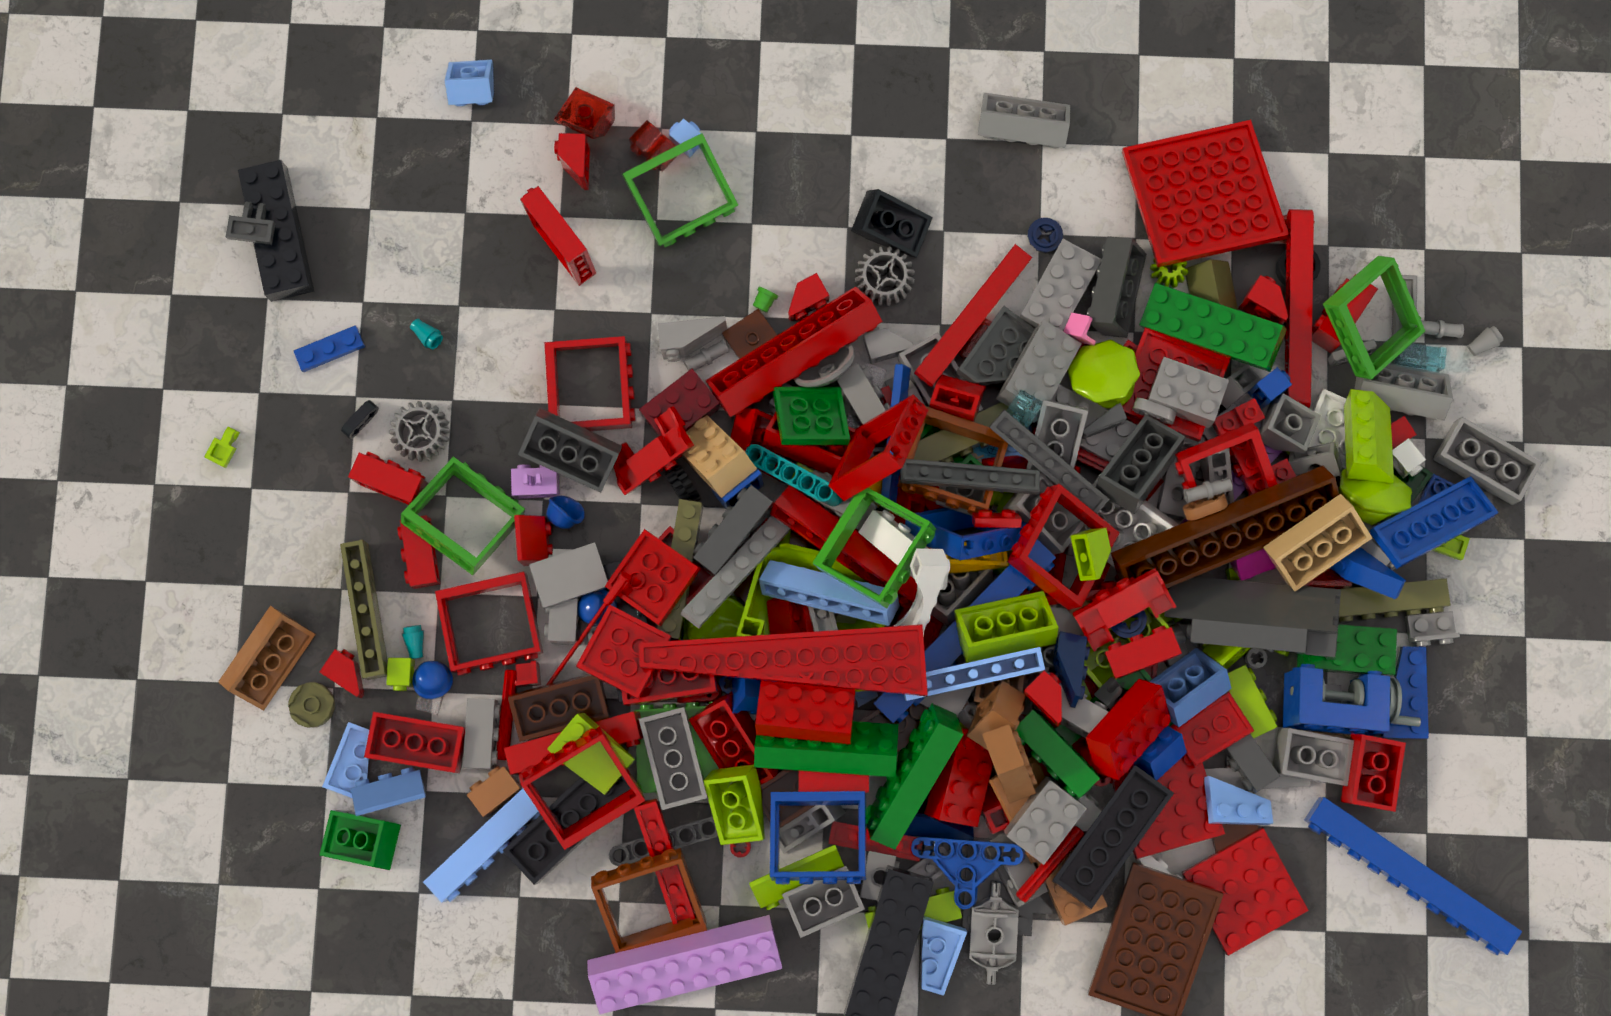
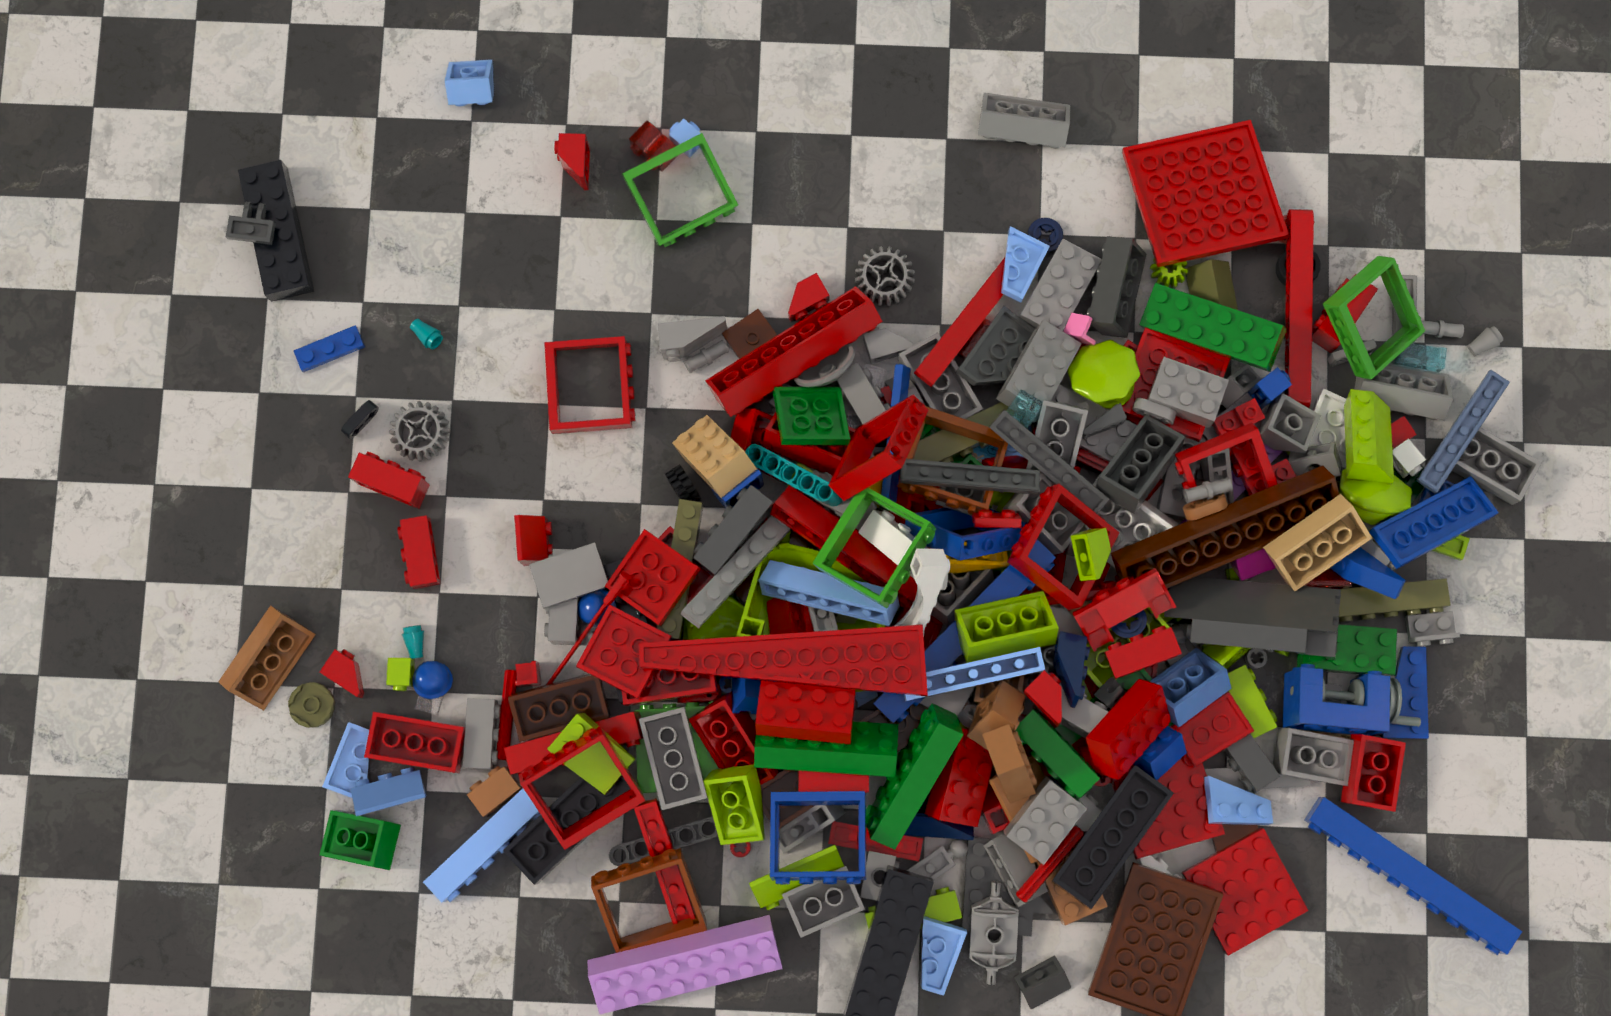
(221, 450): lime plate -> none
(364, 609): olive brick -> none
(439, 540): bright green window -> none
(479, 587): red window -> none
(534, 482): lavender brick -> none
(558, 235): red window -> none
(564, 512): blue helmet -> none
(570, 450): dark grey brick -> none
(586, 114): clear red slope -> none
(660, 454): red bracket -> none
(688, 396): dark red brick -> none
(764, 299): bright green piece -> none
(891, 223): black slope -> none
(954, 862): blue beam -> none
(957, 397): red slope -> none
(1021, 263): none -> light blue wing
(1043, 982): none -> dark grey panel
(1265, 301): red slope -> none
(1462, 431): none -> sand blue tile

